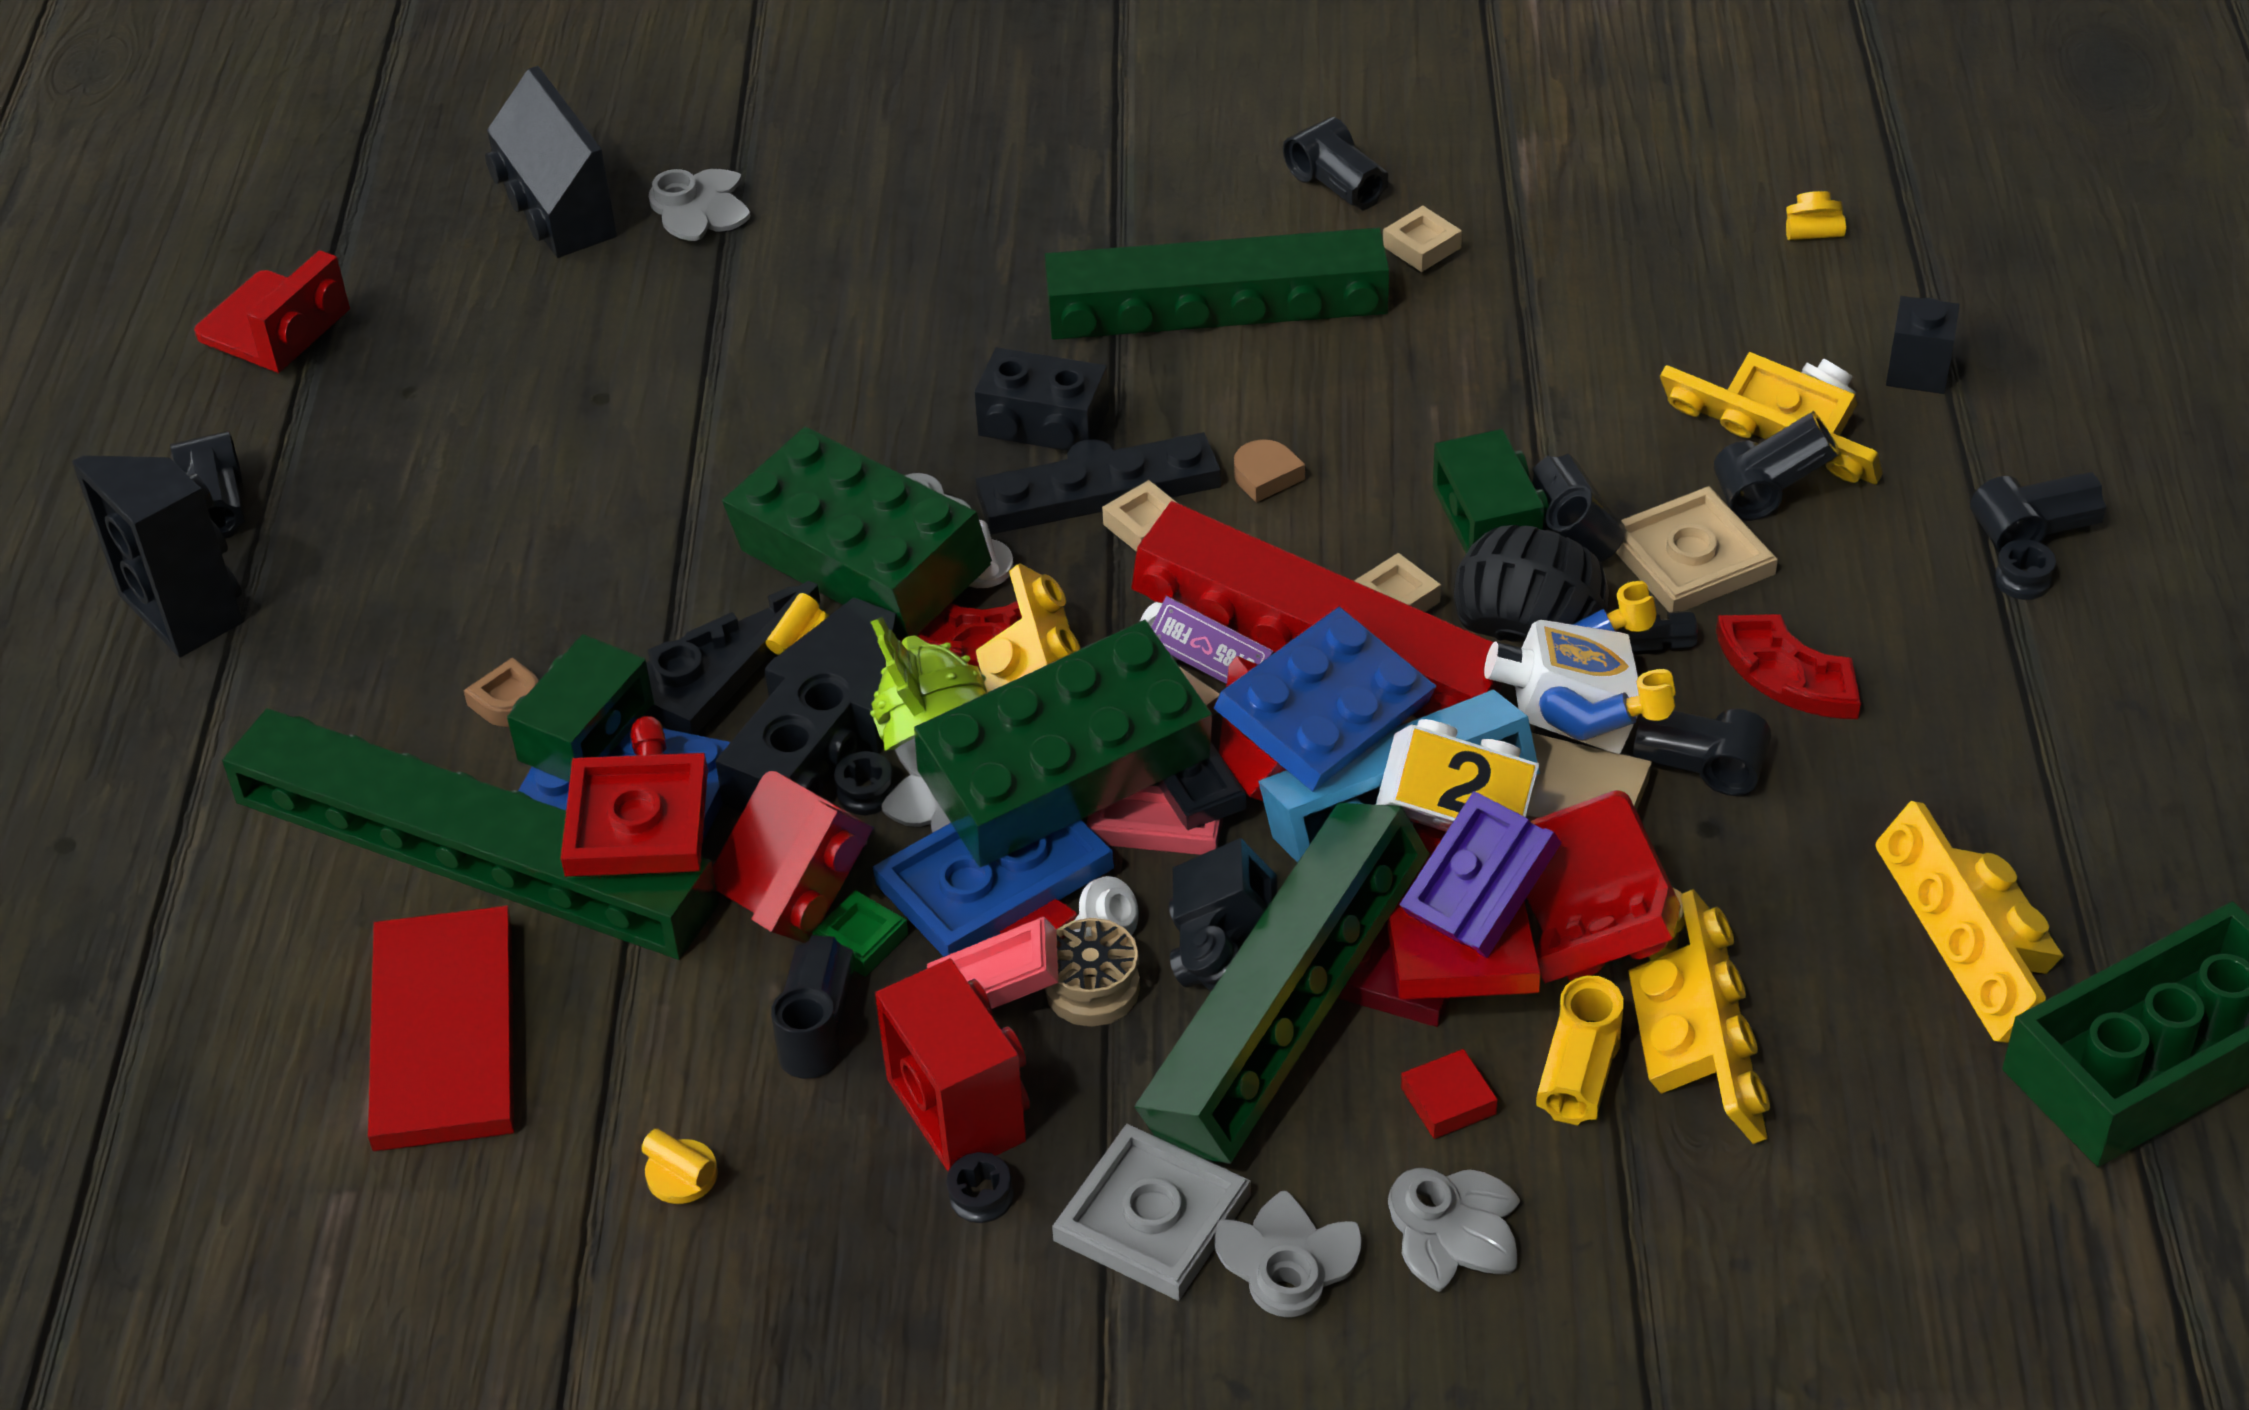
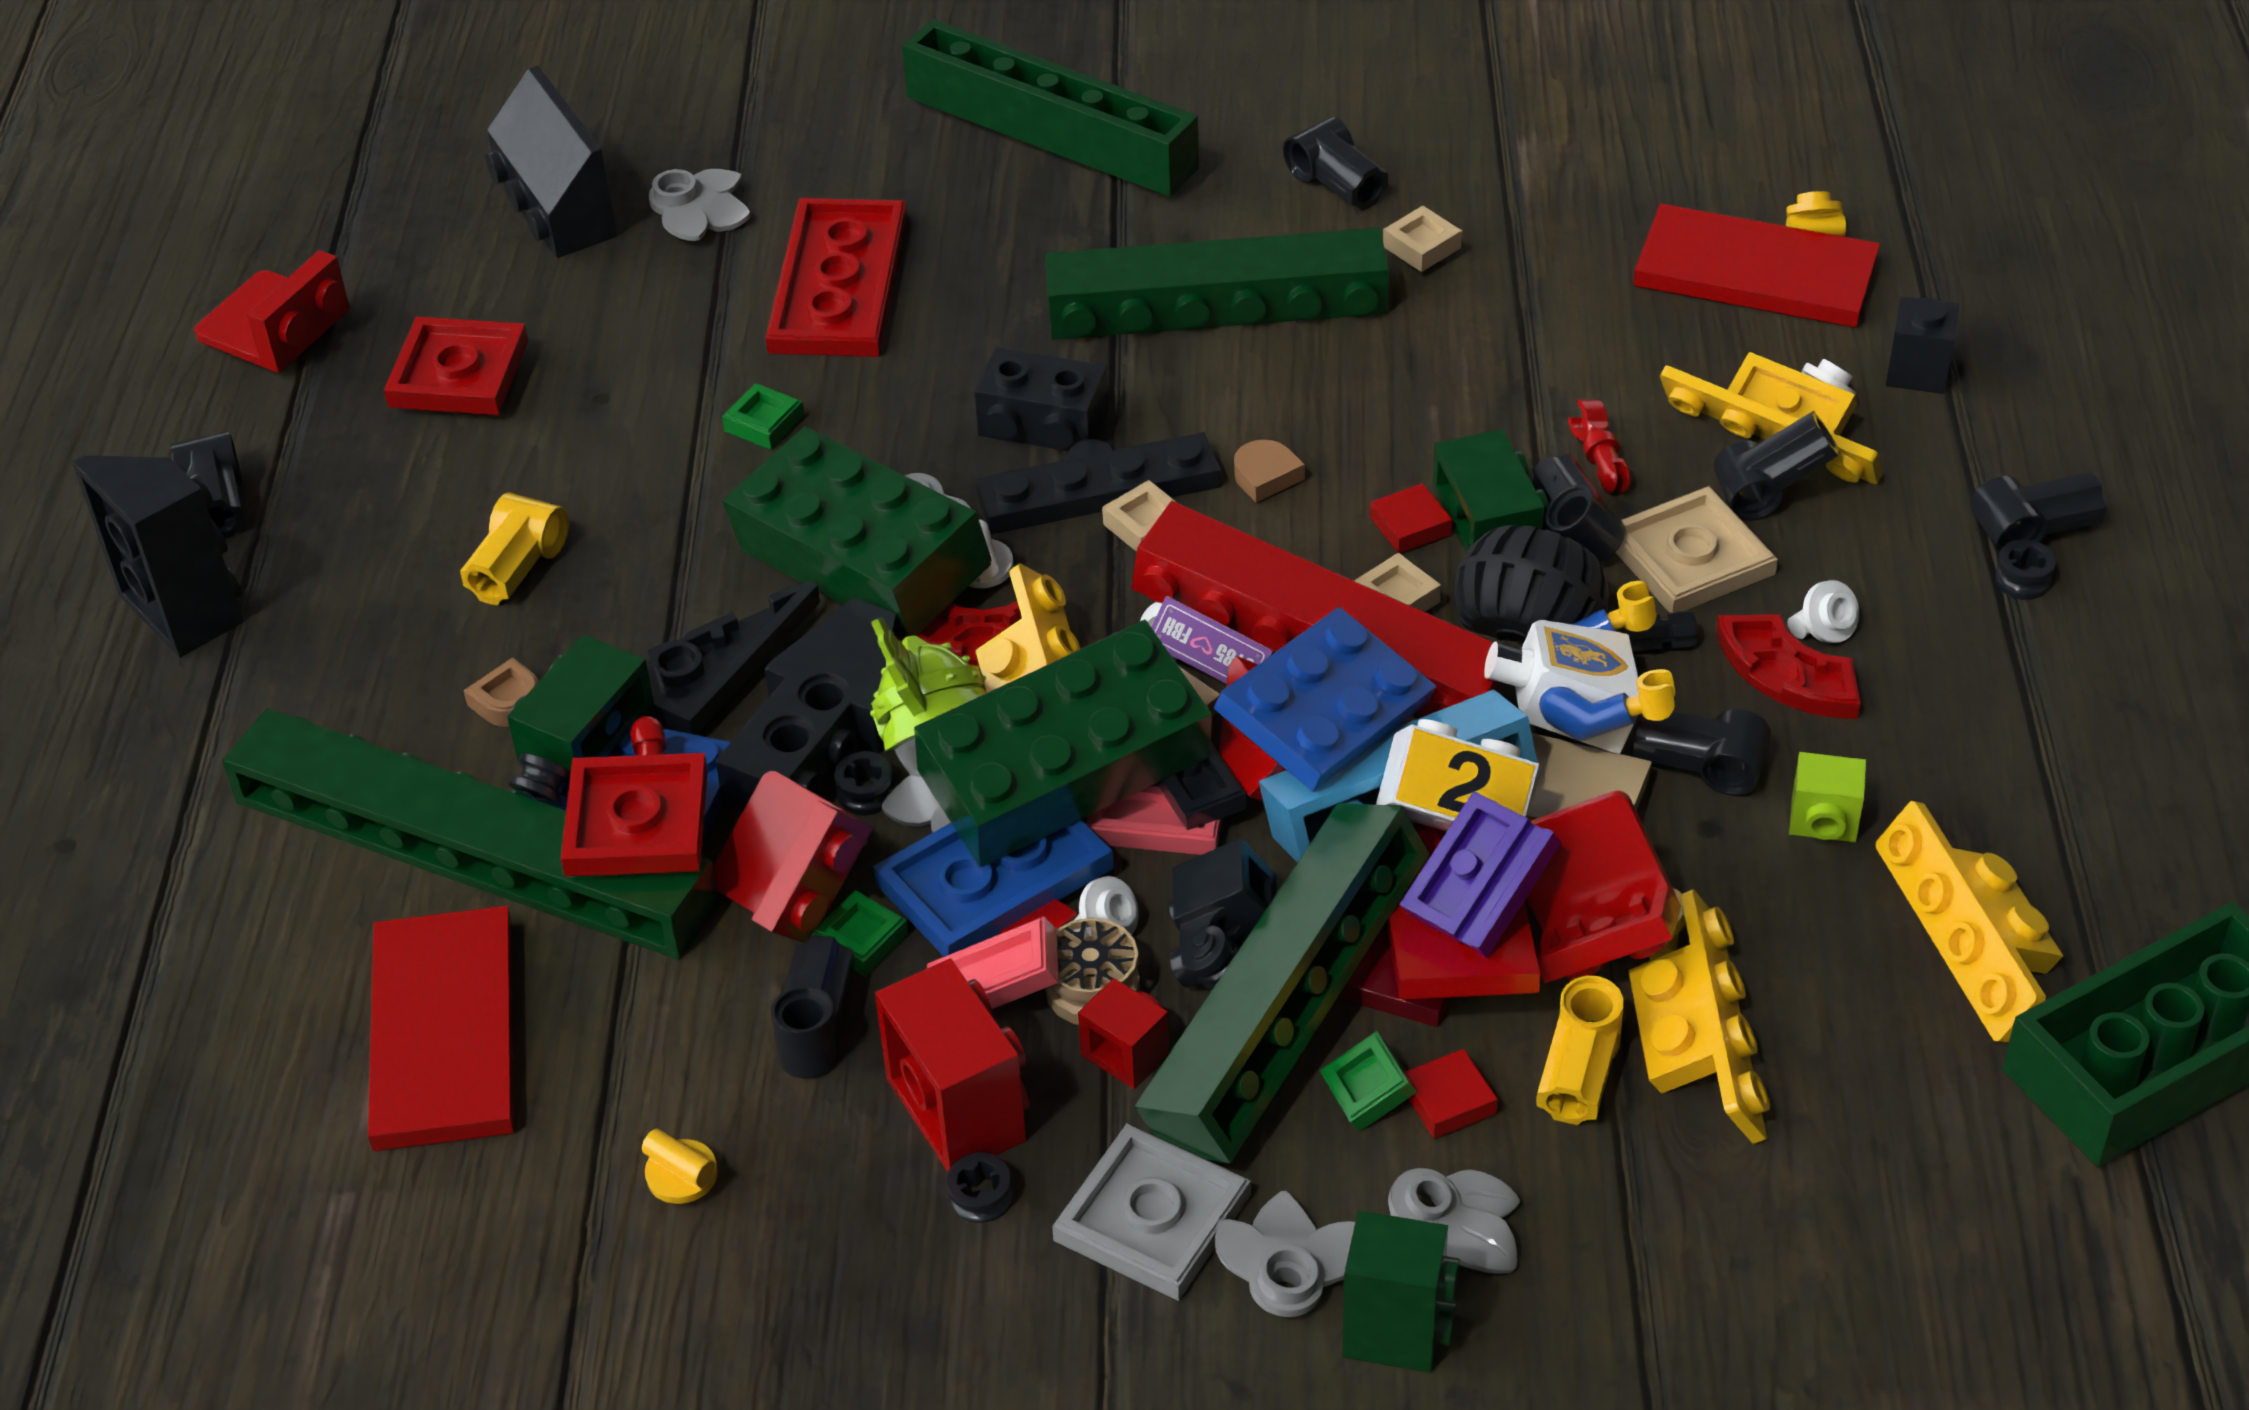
(456, 365): none -> red plate
(518, 535): none -> yellow piece
(541, 780): none -> black bush
(763, 416): none -> green tile
(797, 621): yellow plate -> none
(837, 277): none -> red tile
(1052, 107): none -> dark green brick
(1124, 1032): none -> red plate
(1368, 1081): none -> green tile
(1398, 1291): none -> dark green brick
(1410, 518): none -> red tile
(1600, 446): none -> red piece
(1757, 265): none -> red tile
(1827, 613): none -> white plate
(1827, 797): none -> lime plate

